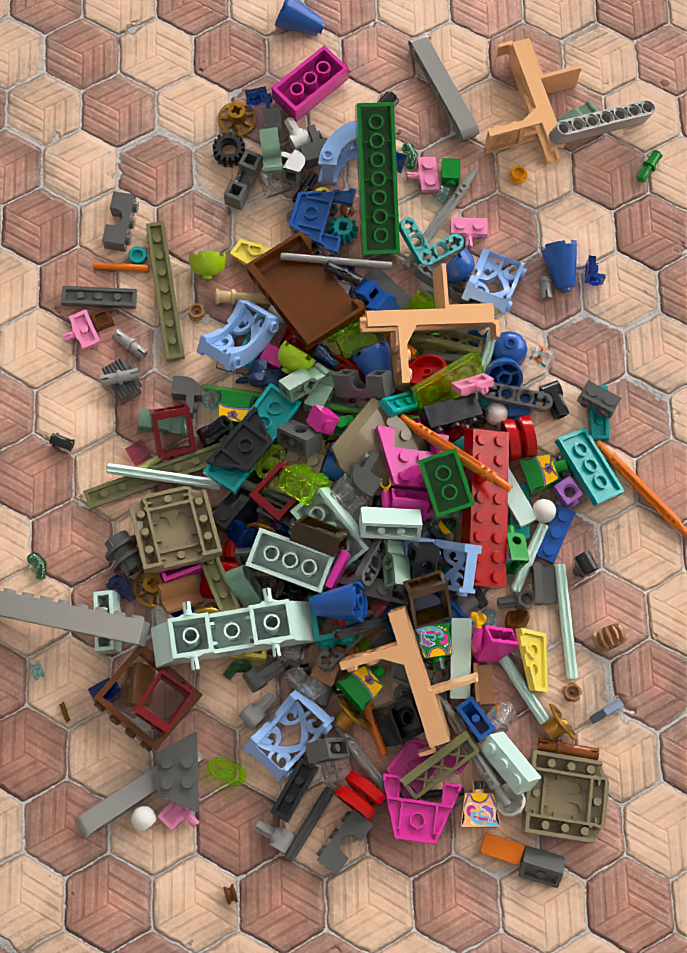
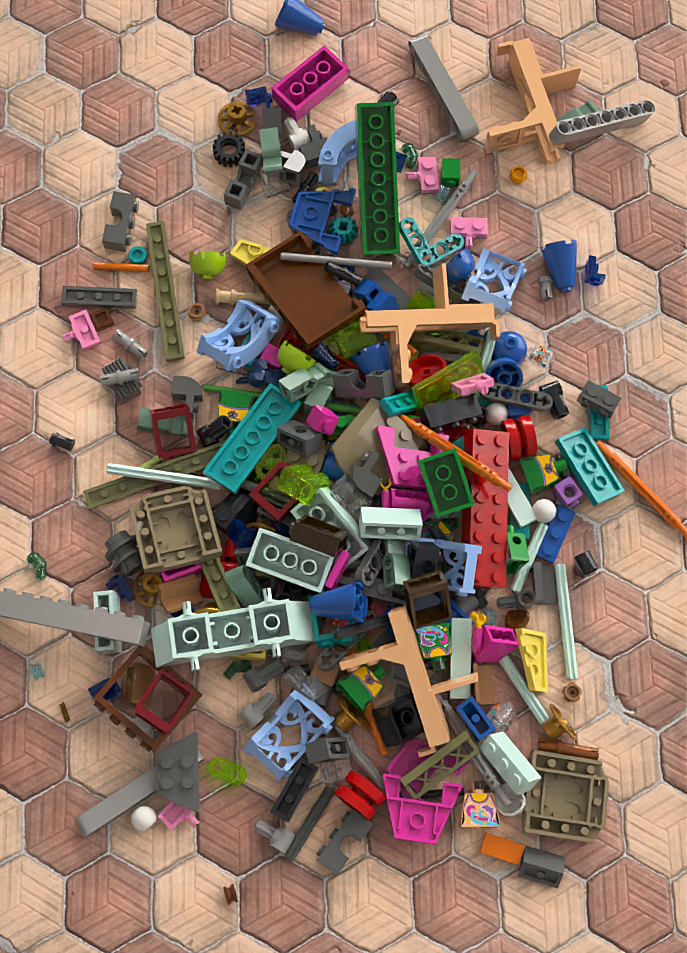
(138, 452): clear pink tile -> none
(205, 399): clear light blue bush -> none
(243, 445): black wing -> none
(606, 711): sand blue tile -> none
(609, 637): medium nougat gear -> none
(649, 166): green axle -> none

